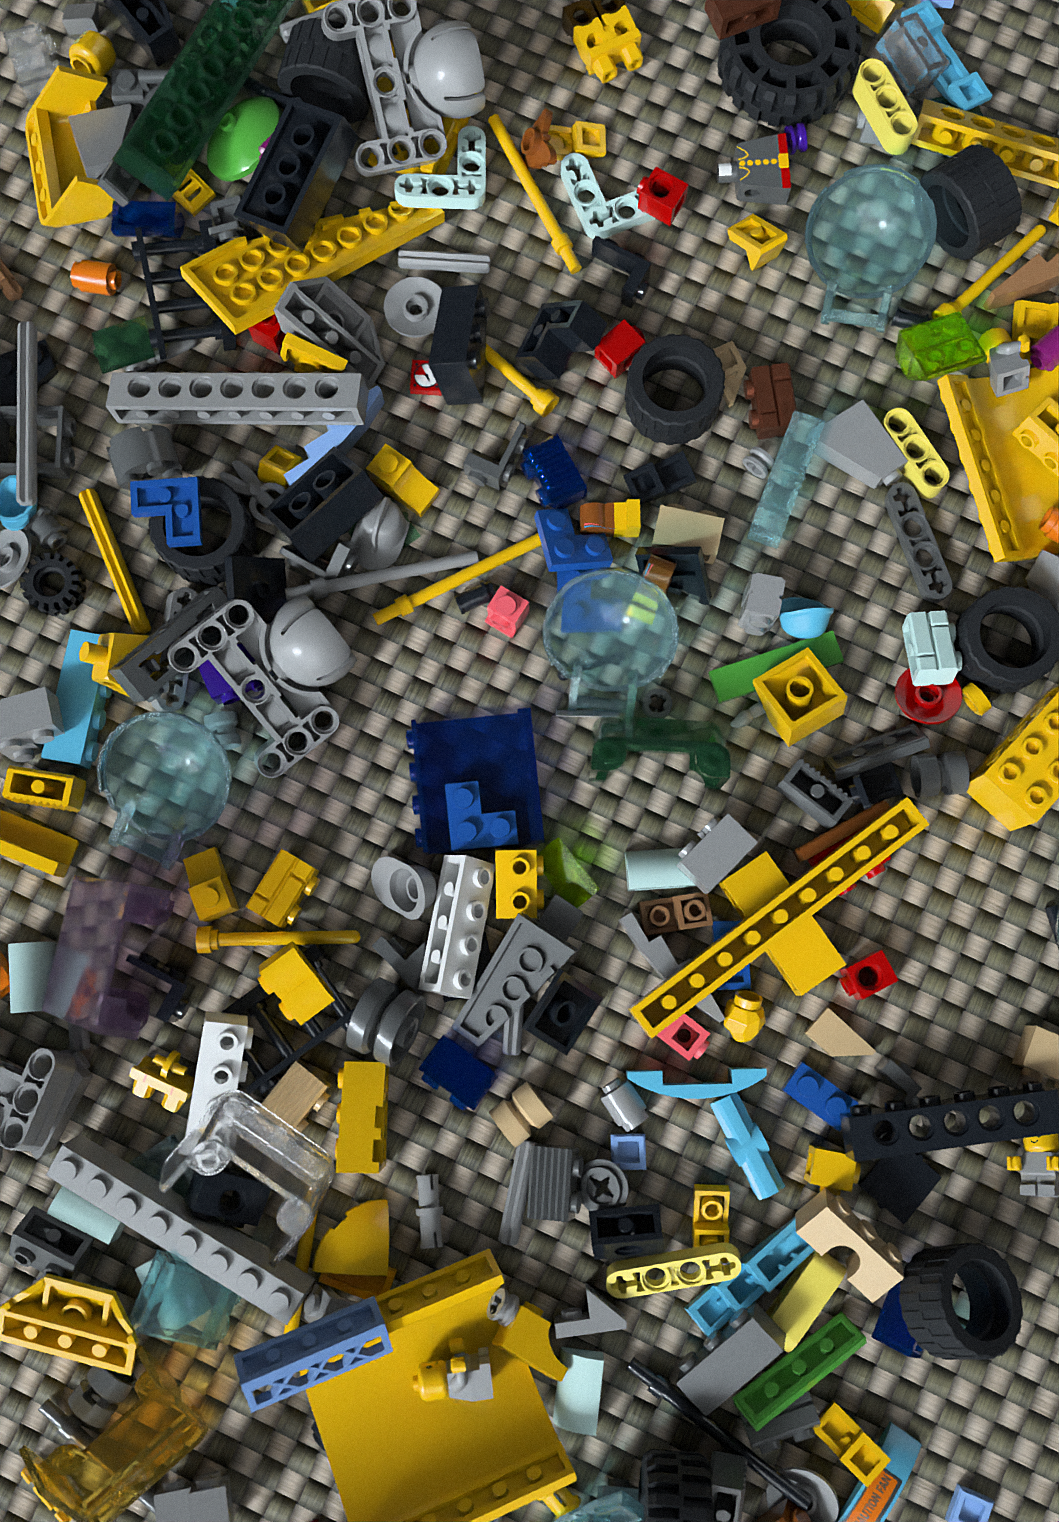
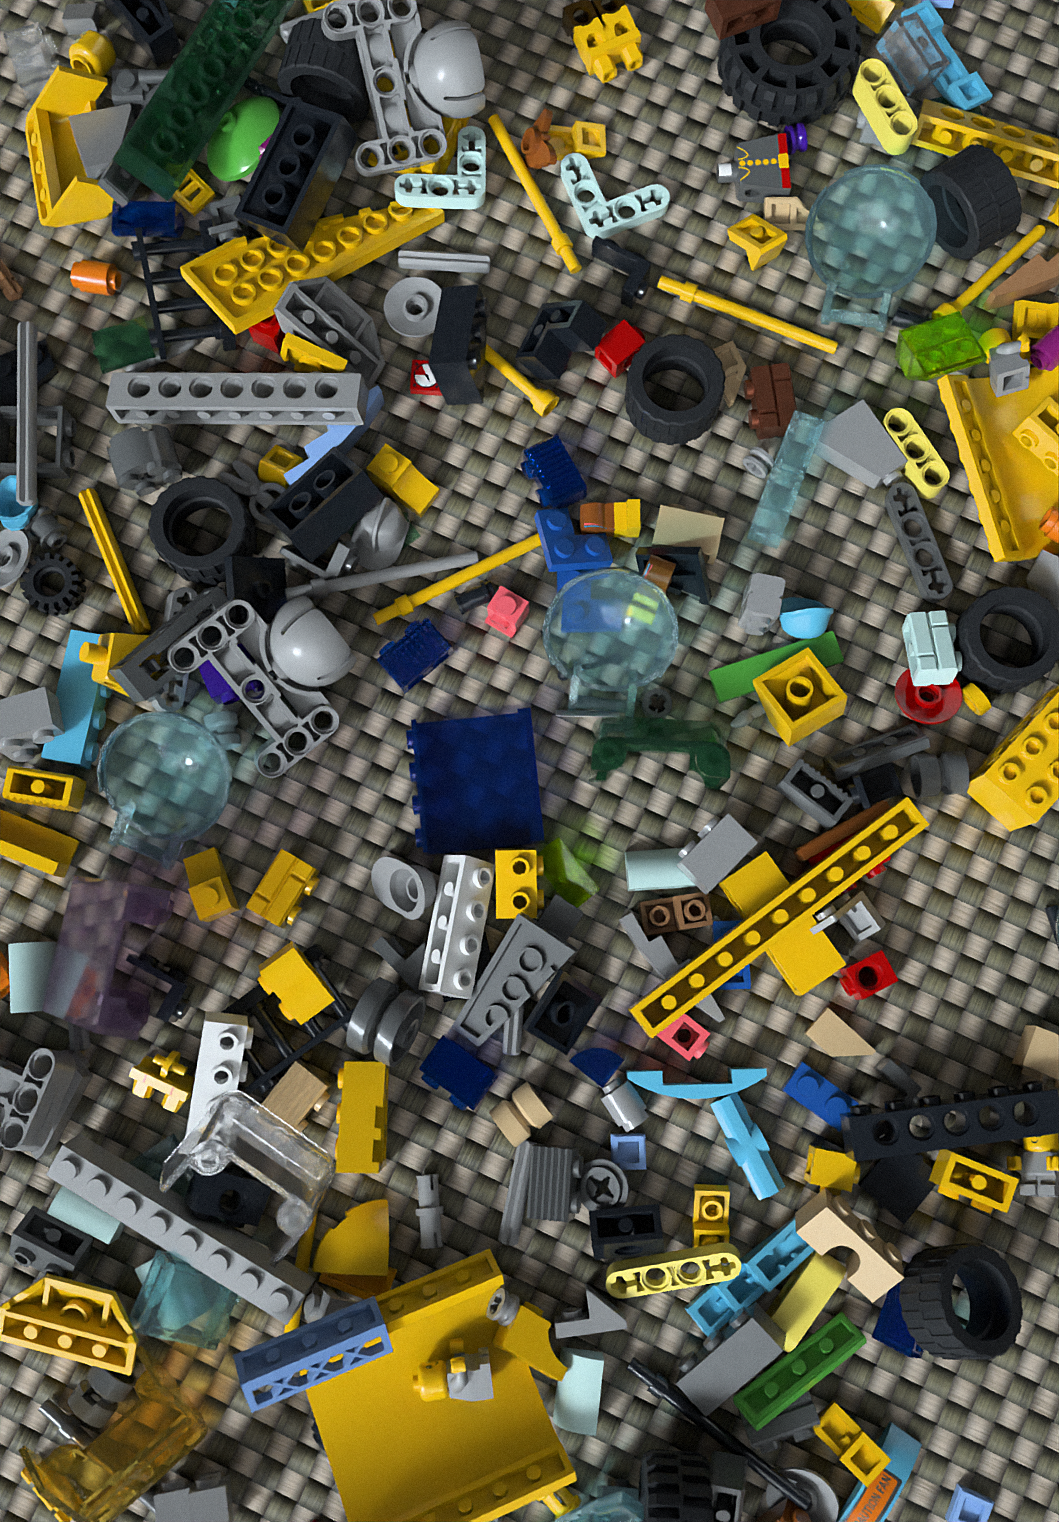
(176, 500): blue plate -> none
(211, 939): yellow piece -> none
(414, 655): none -> clear blue brick
(470, 827): blue plate -> none
(485, 472): dark grey bracket -> none
(596, 1062): none -> clear blue brick
(661, 479): black slope -> none
(664, 207): red brick -> none
(689, 292): none -> yellow bar
(744, 1015): yellow rock -> none
(785, 213): none -> tan tile
(854, 913): none -> light grey bracket
(974, 1180): none -> yellow brick

